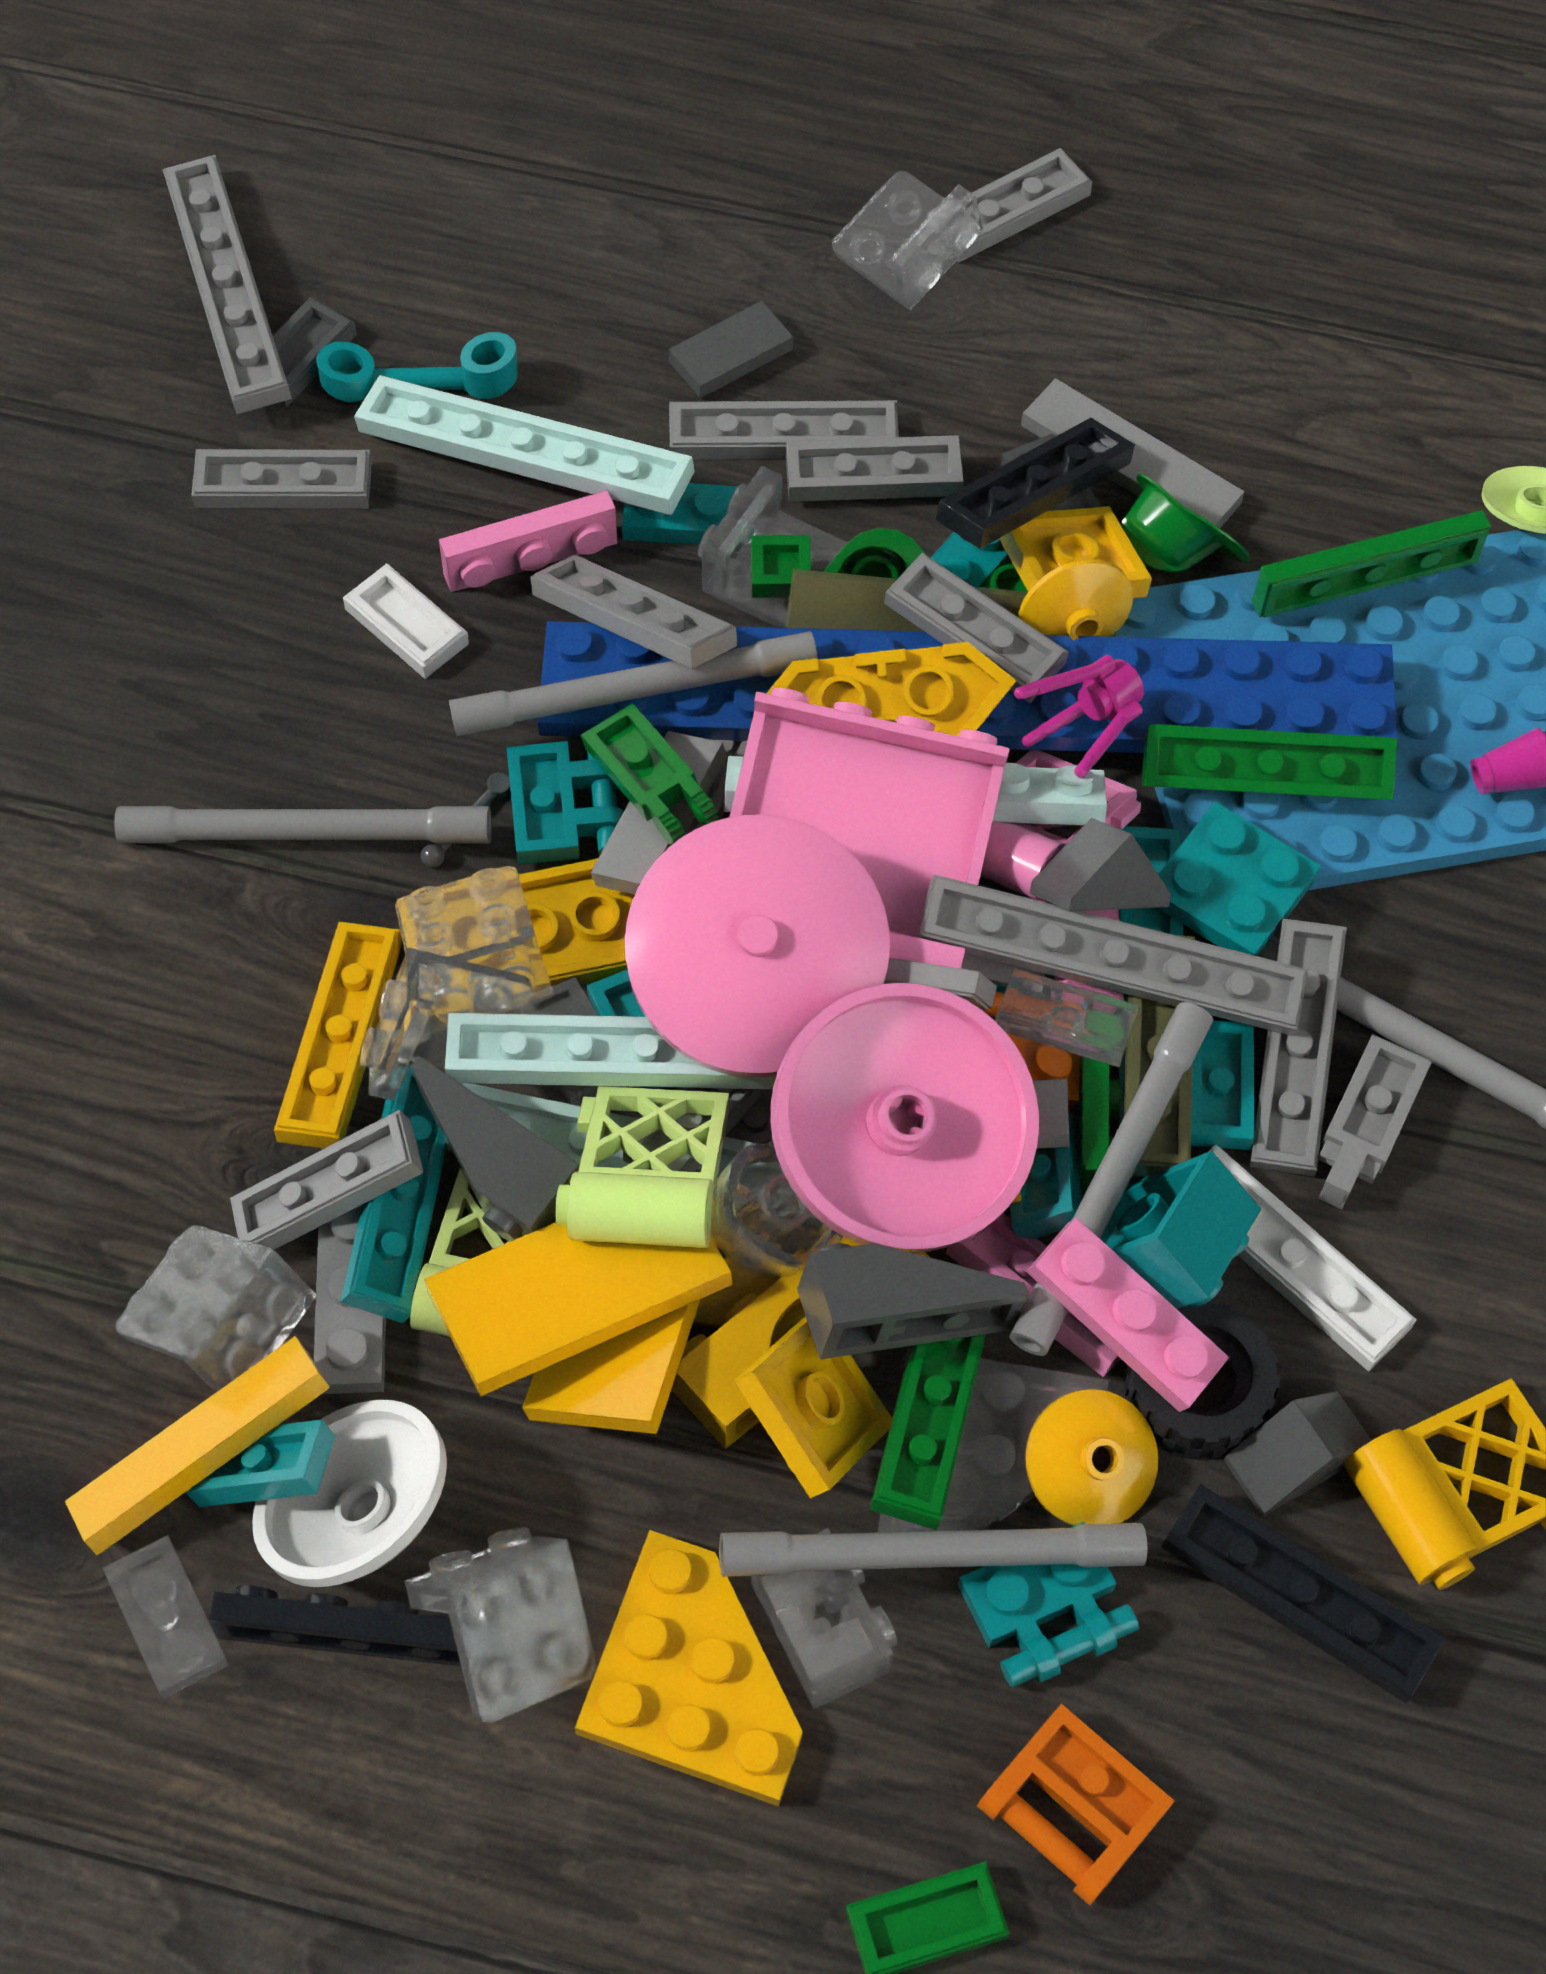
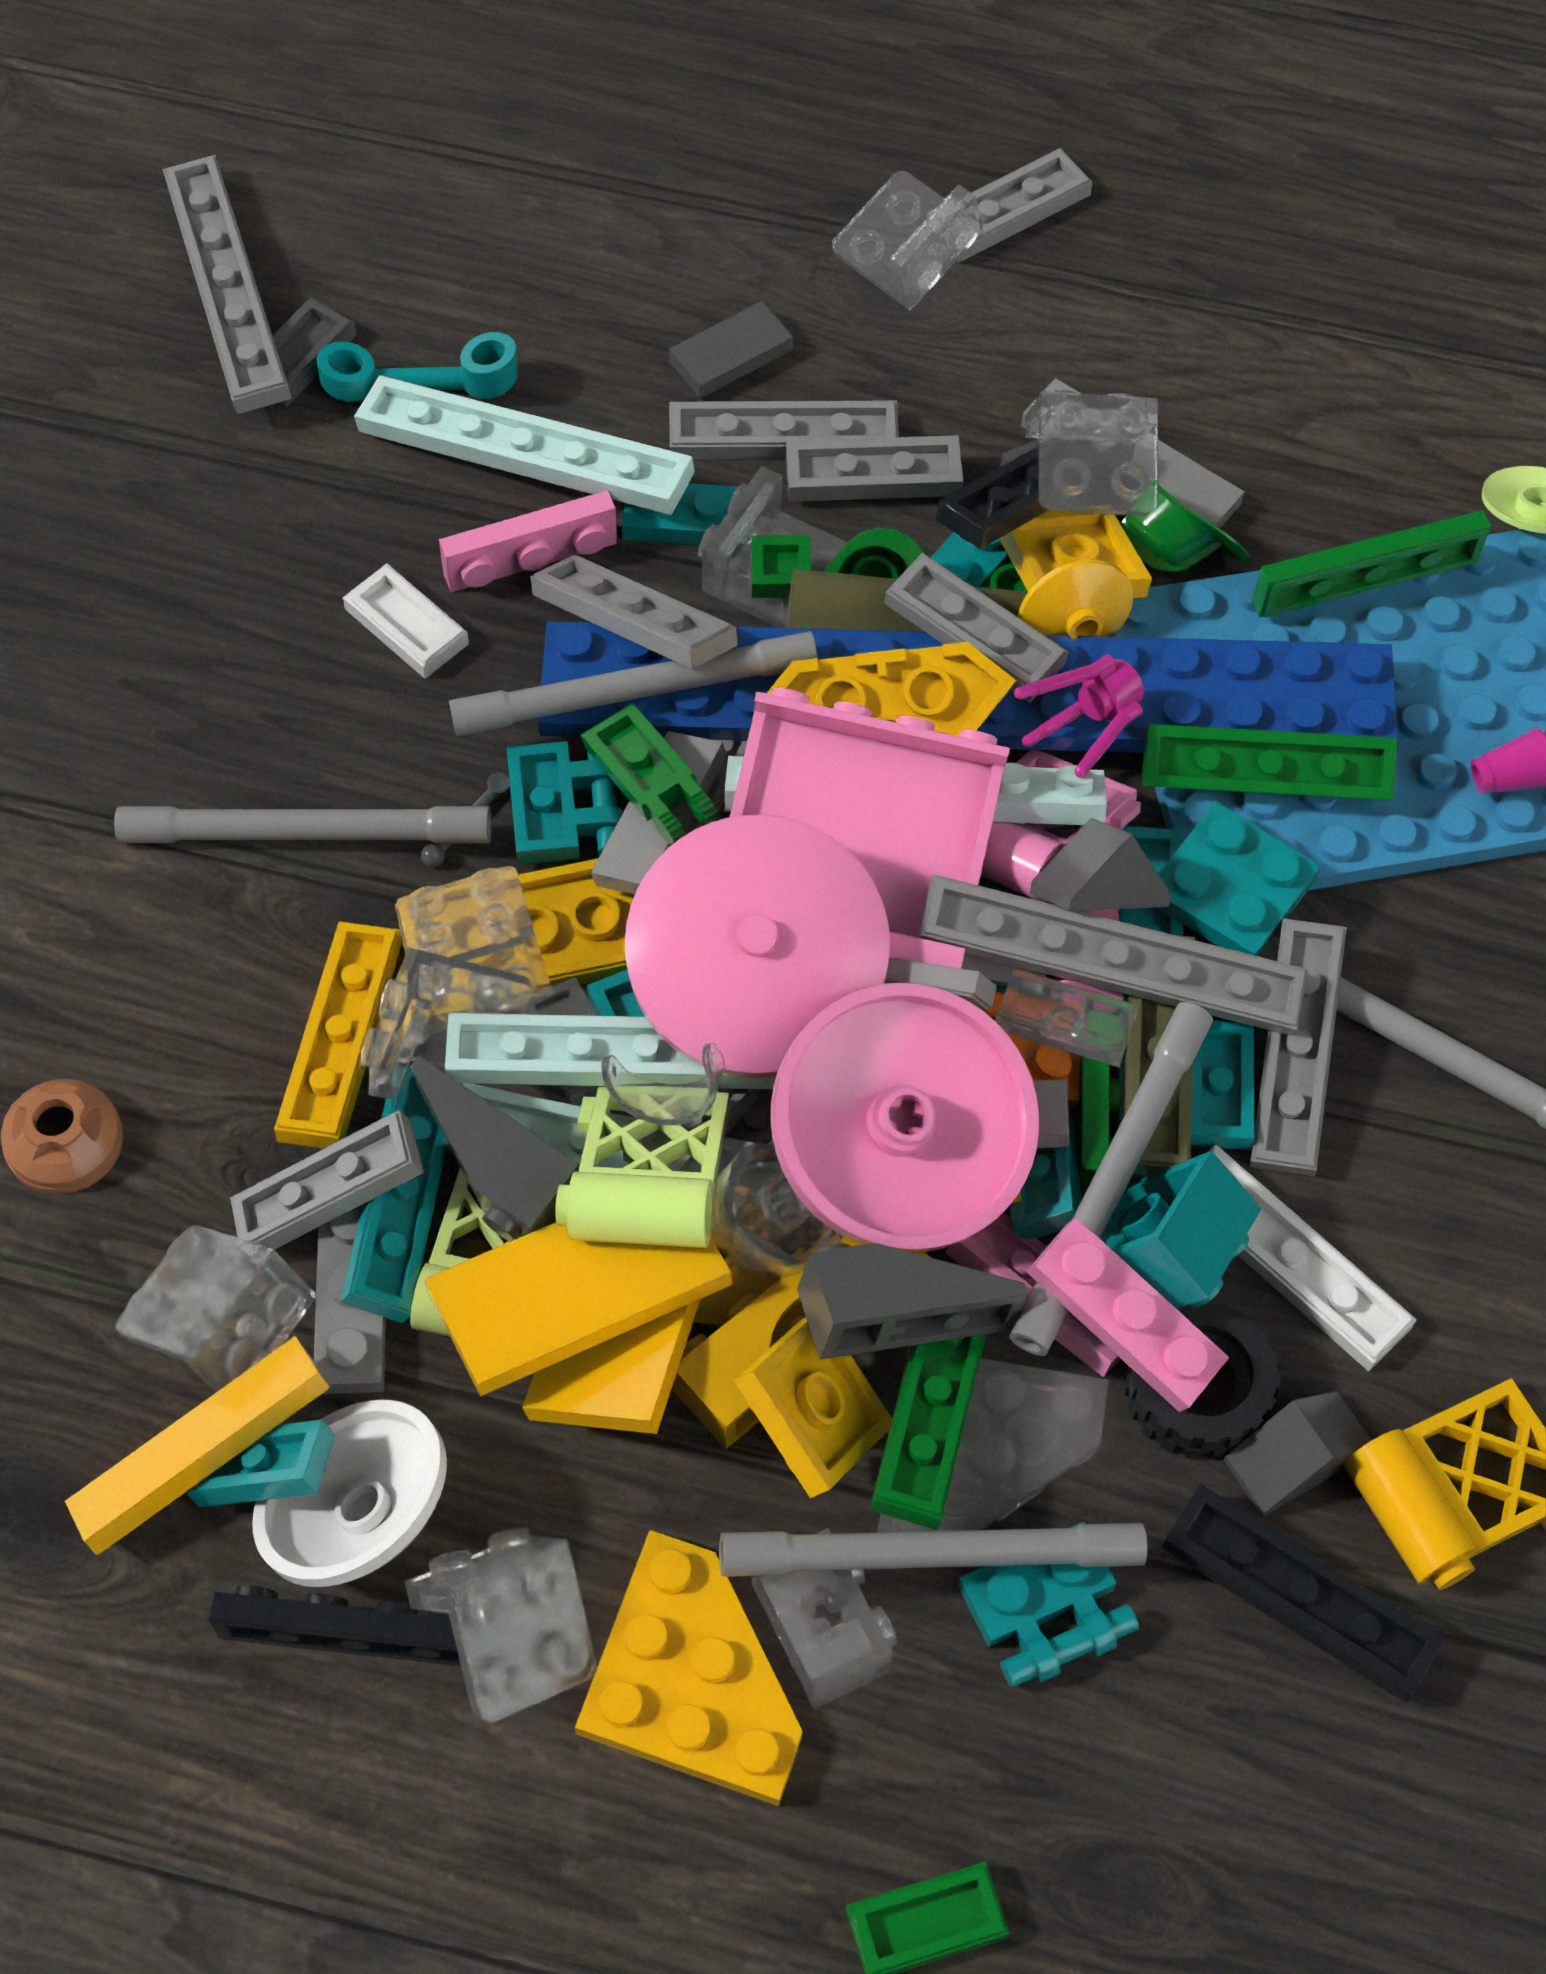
(69, 1159): none -> nougat piece
(165, 1617): clear plate -> none
(281, 479): light grey tile -> none
(660, 1101): none -> clear helmet
(1062, 1452): yellow dish -> none
(1092, 1786): orange plate -> none
(1096, 452): none -> clear bracket
(1370, 1116): light grey hinge -> none

